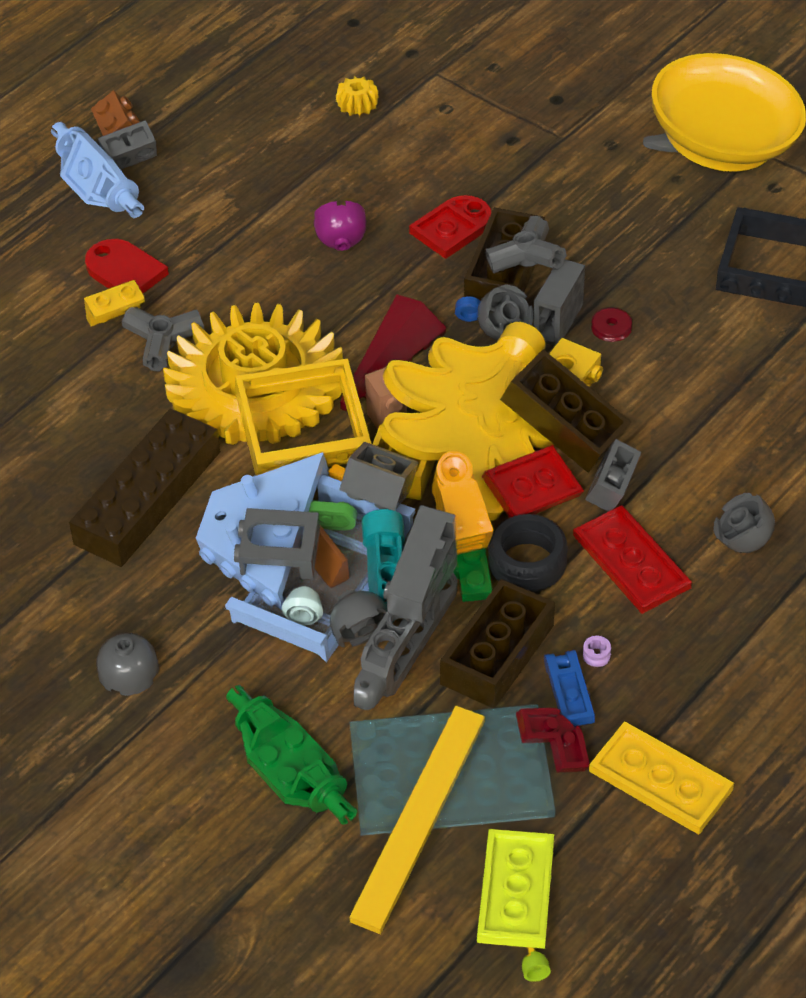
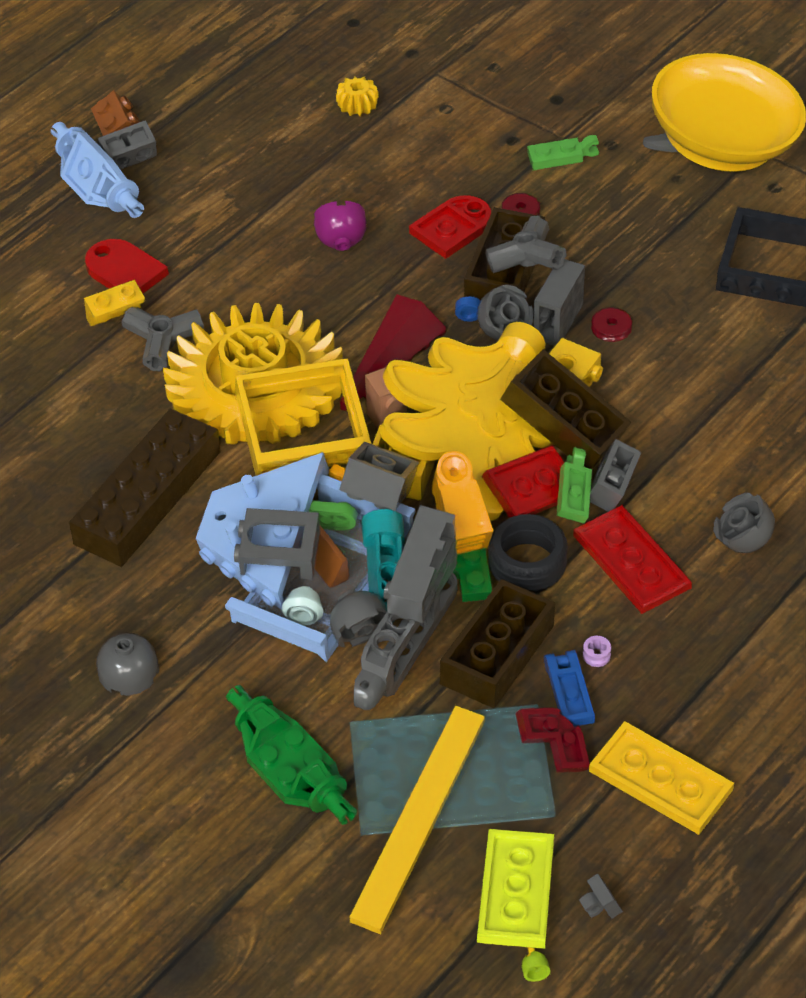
(522, 200): none -> dark red piece
(562, 152): none -> bright green plate
(574, 488): none -> bright green plate
(599, 899): none -> dark grey tile

